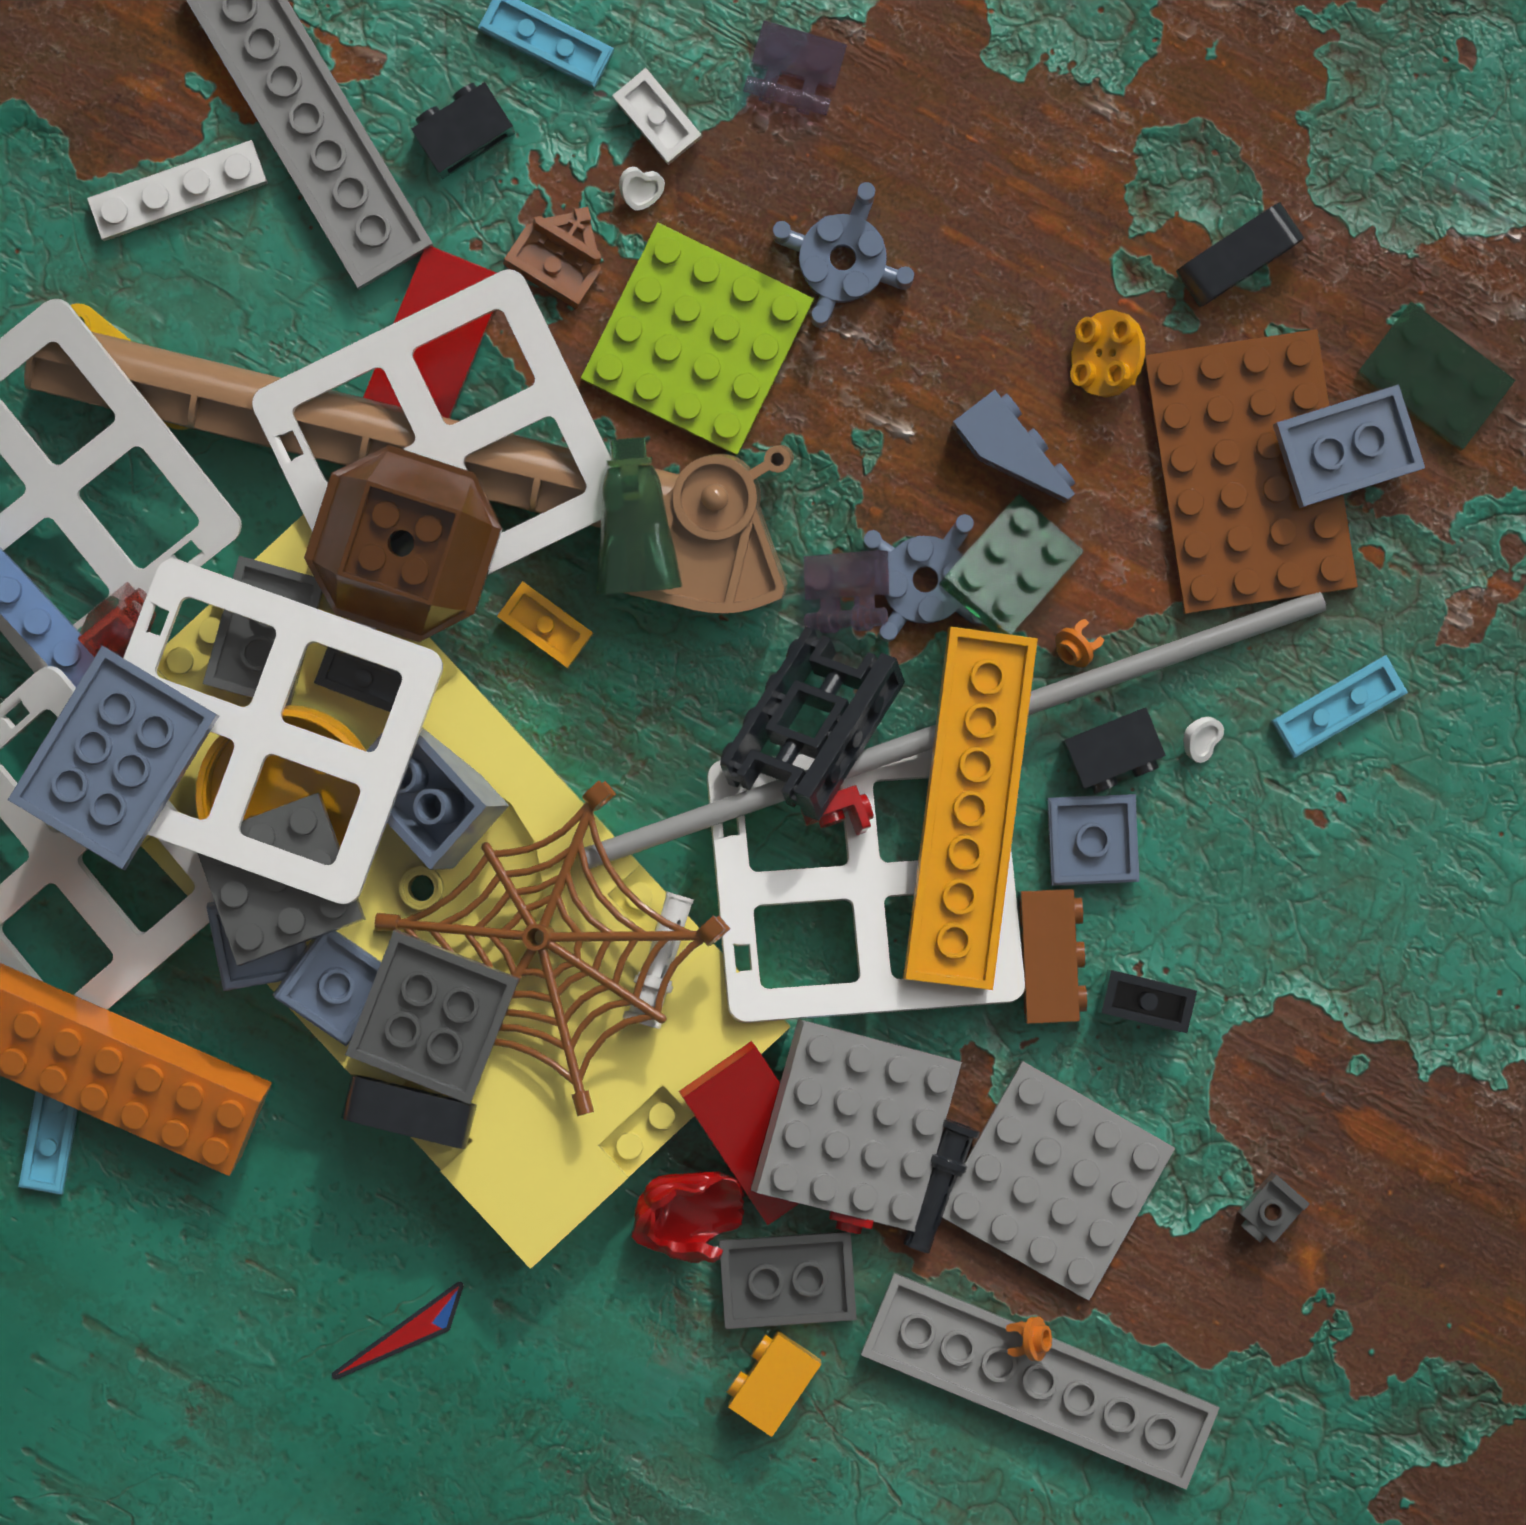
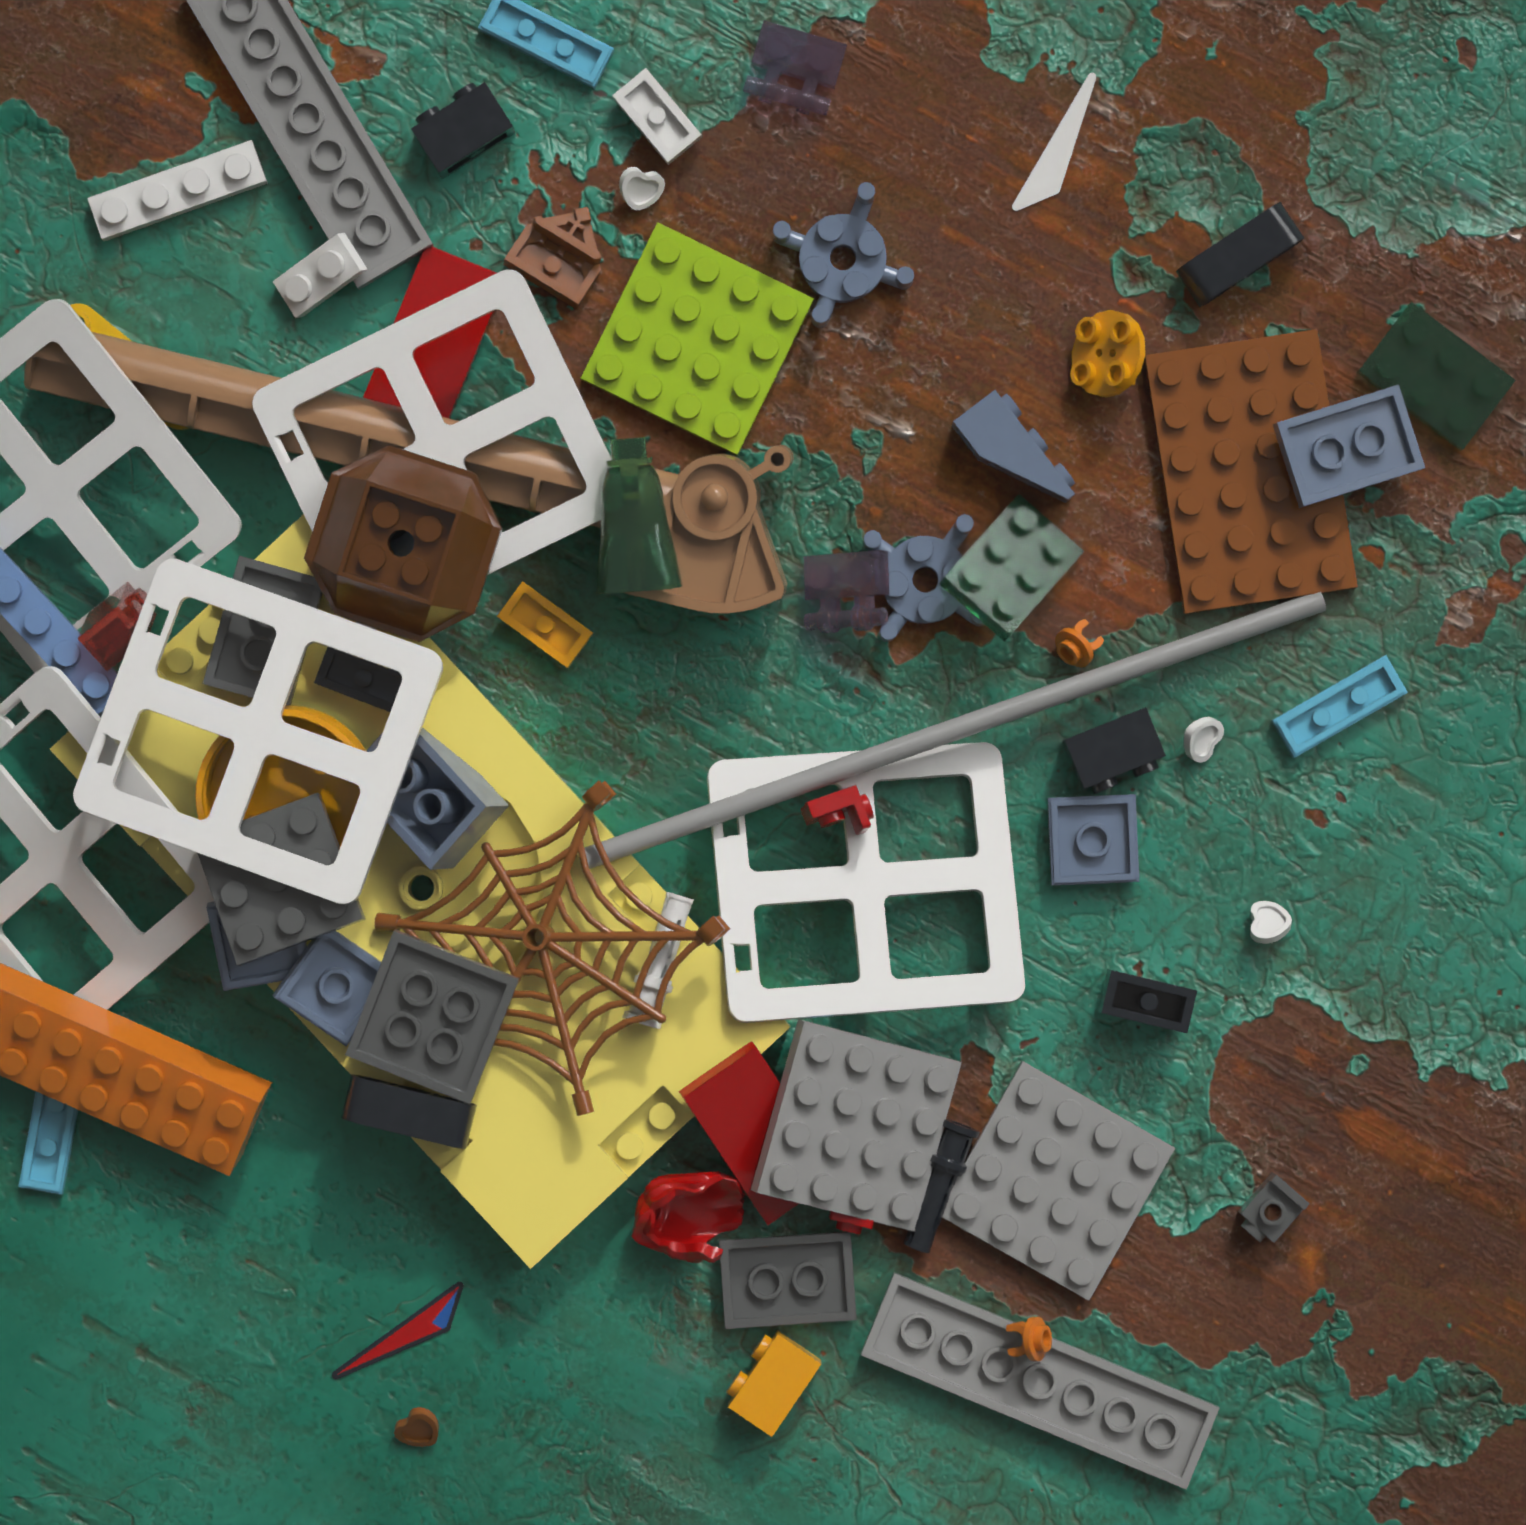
(113, 758): sand blue plate -> none
(320, 275): none -> white plate
(418, 1428): none -> dark orange piece
(840, 736): black fence -> none
(970, 808): light orange plate -> none
(1052, 165): none -> white sticker
(1052, 956): dark orange brick -> none
(1269, 922): none -> white piece

